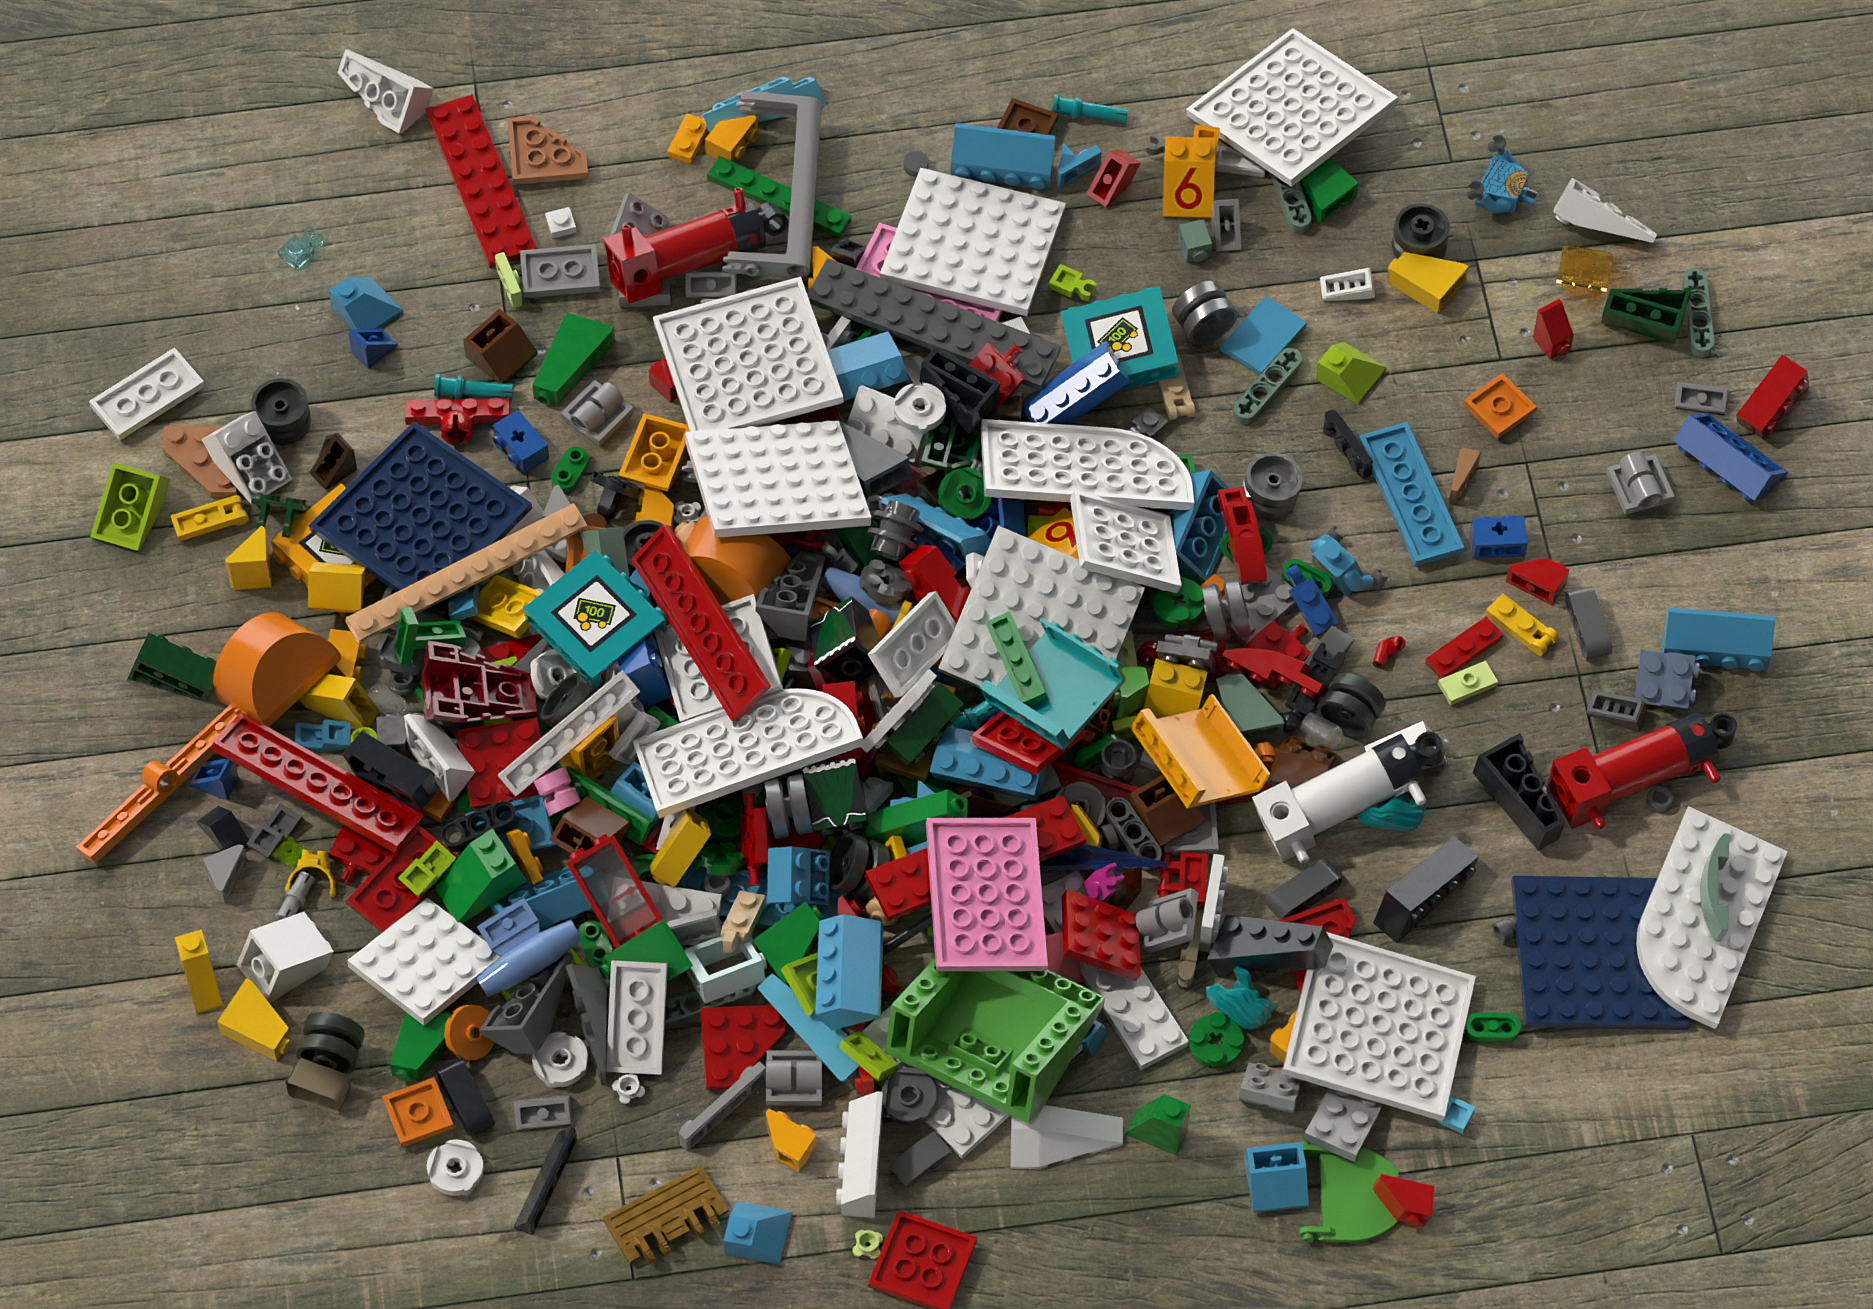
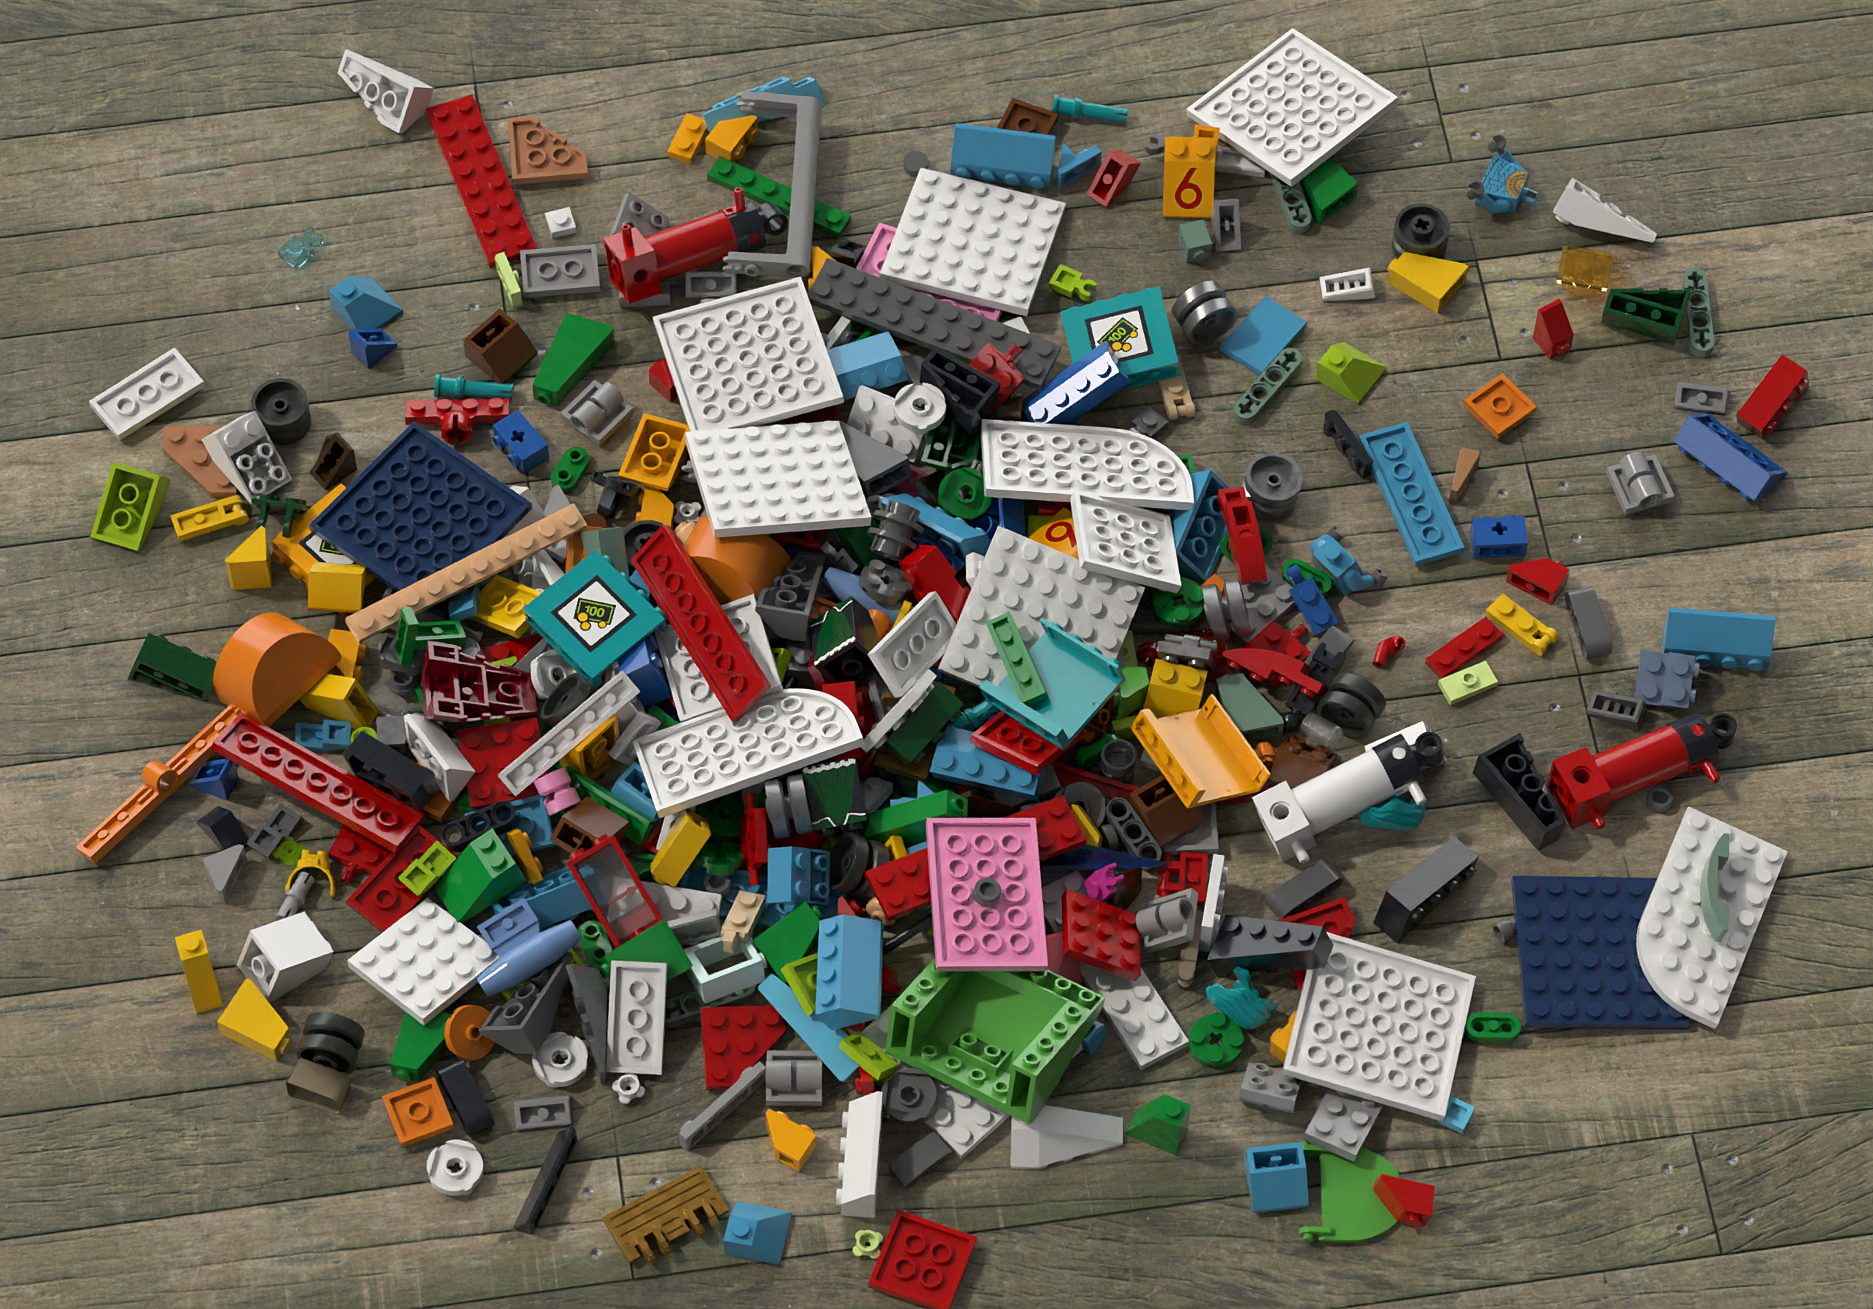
(987, 892): none -> dark grey tile

